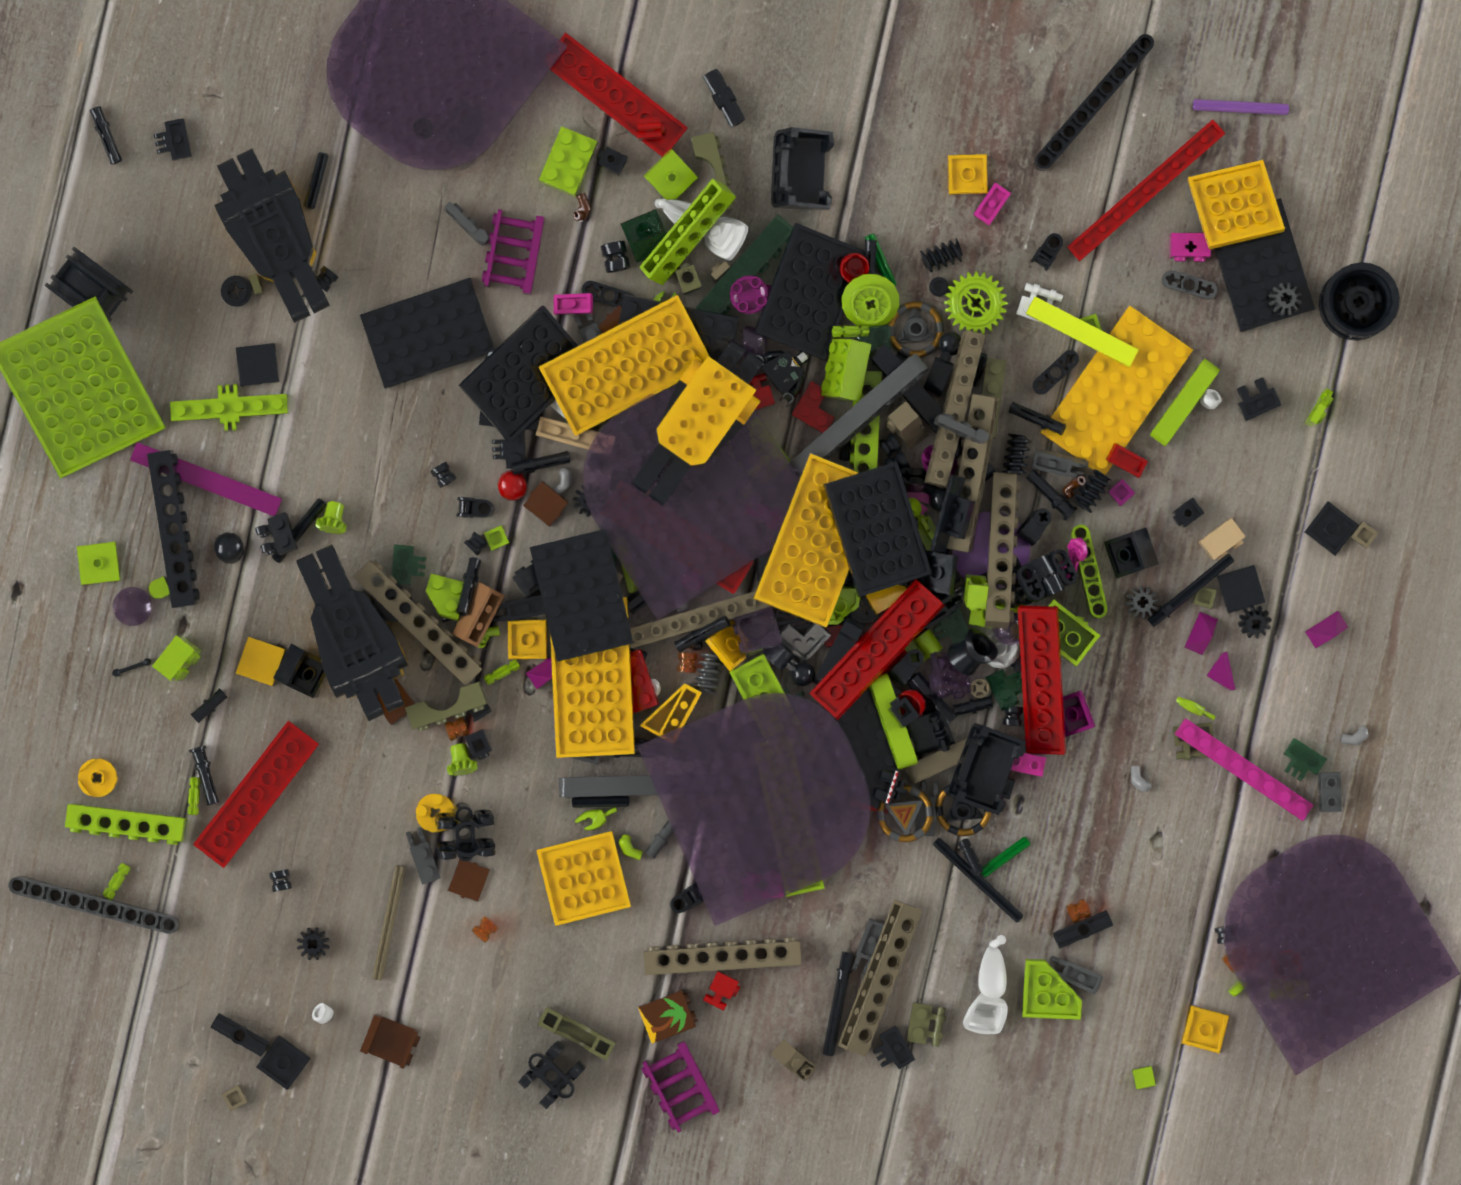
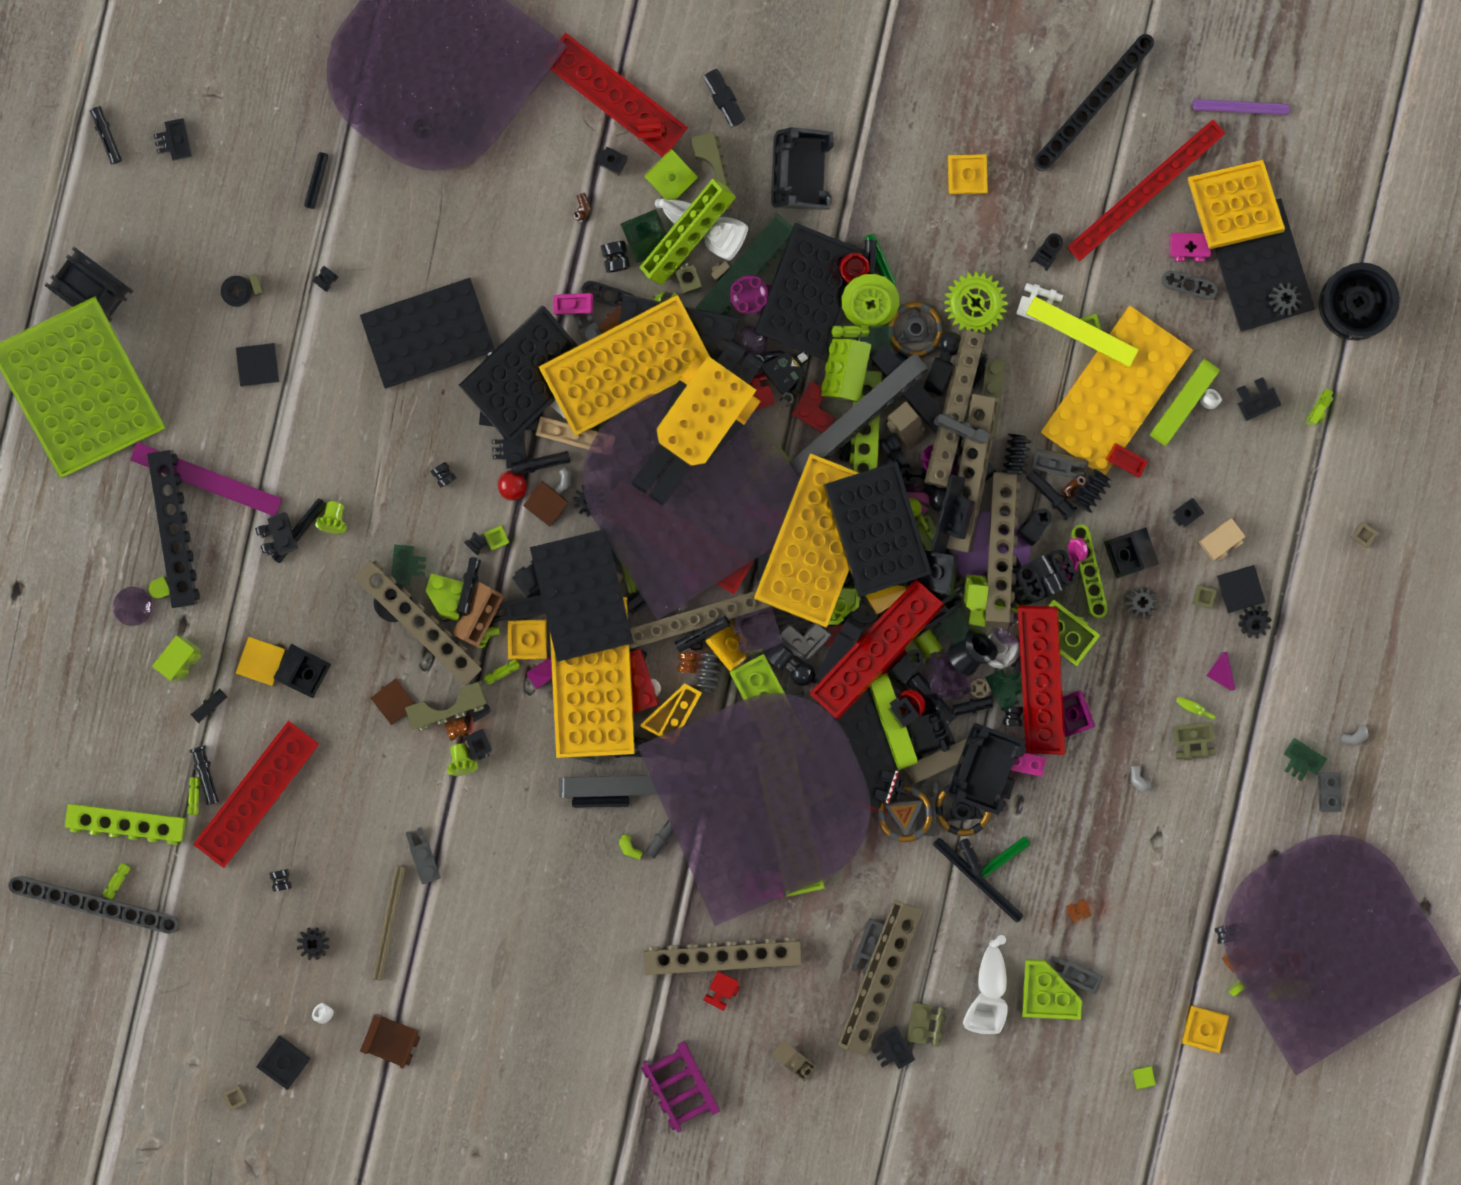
(96, 789): yellow plate -> none
(98, 563): lime plate -> none
(116, 672): black hinge -> none
(228, 548): black hair -> none
(229, 407): lime hinge -> none
(229, 1027): black piece -> none
(271, 231): black piece -> none
(352, 637): black piece -> none
(424, 810): yellow plate -> none
(451, 849): black piece -> none
(467, 224): dark grey hinge -> none
(468, 880): reddish brown piece -> none
(473, 508): black piece -> none
(484, 929): clear orange wheel -> none
(528, 264): magenta fence -> none
(541, 1070): black piece -> none
(568, 161): lime brick -> none
(577, 1032): olive arch -> none
(583, 878): yellow plate -> none
(597, 816): lime hand -> none
(668, 1016): reddish brown panel -> none
(688, 897): black piece -> none
(837, 1003): black axle -> none
(938, 286): black plate -> none
(942, 255): black piece -> none
(992, 204): dark pink plate -> none
(1045, 422): black pin -> none
(1062, 358): black beam -> none
(1095, 924): black piece -> none
(1121, 492): magenta tile -> none
(1168, 608): black axle -> none
(1201, 633): magenta slope -> none
(1243, 769): dark pink plate -> none
(1326, 629): magenta slope -> none
(1331, 528): black tile -> none

